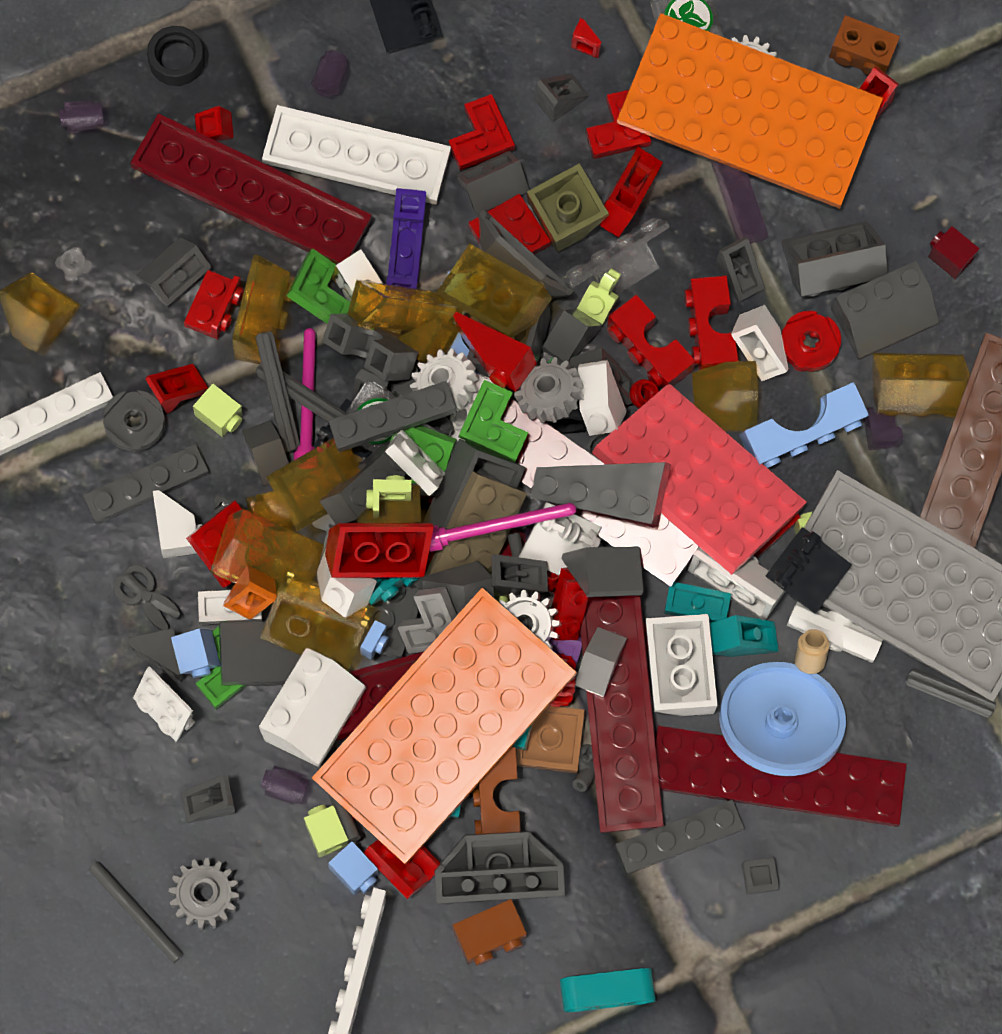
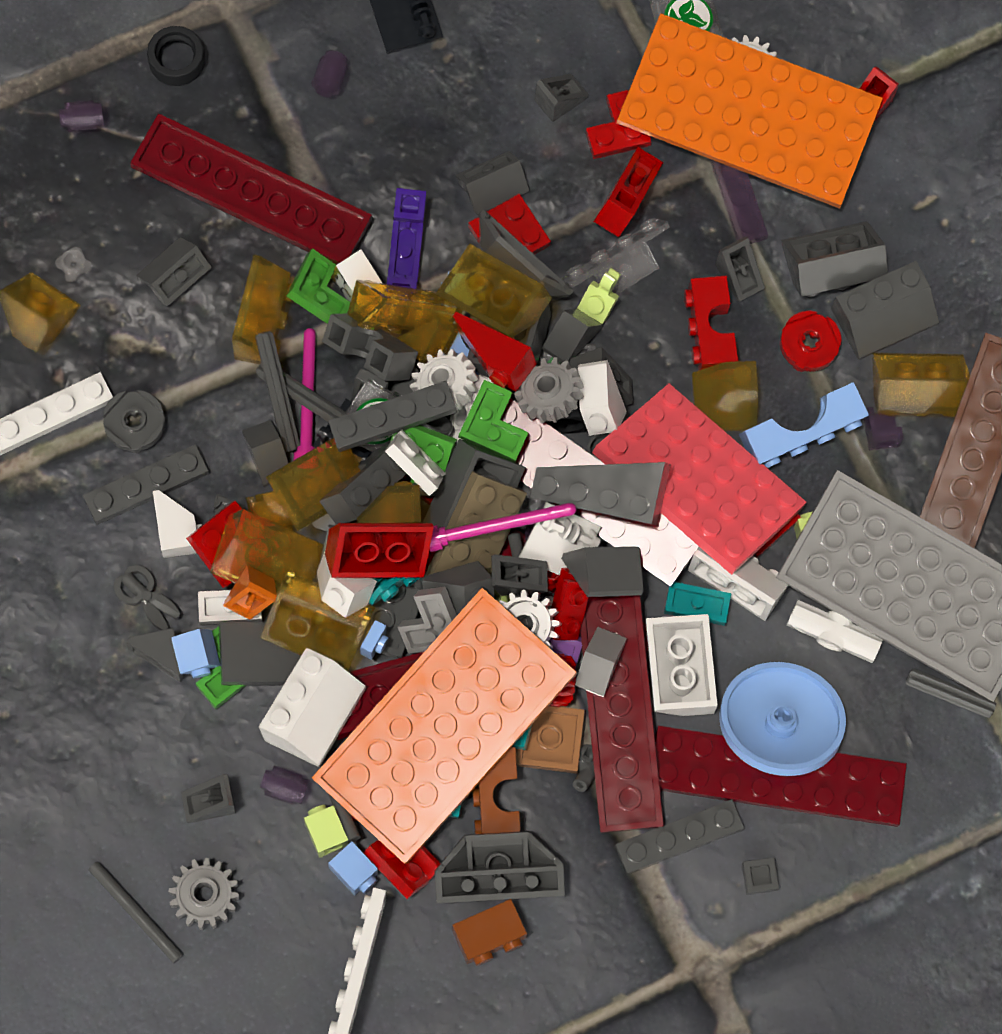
(163, 705): white hinge -> none
(176, 385): red slope -> none
(213, 304): red bracket -> none
(215, 123): red slope -> none
(218, 411): yellowish green brick -> none
(355, 153): white plate -> none
(392, 489): yellowish green bracket -> none
(488, 138): red plate -> none
(567, 207): olive slope -> none
(585, 39): red slope -> none
(607, 990): teal beam -> none
(647, 387): red plate -> none
(663, 364): red arch -> none
(743, 636): teal slope -> none
(761, 342): white slope -> none
(808, 570): black hinge -> none
(812, 651): tan brick -> none
(863, 46): dark orange brick -> none
(952, 251): dark red brick -> none

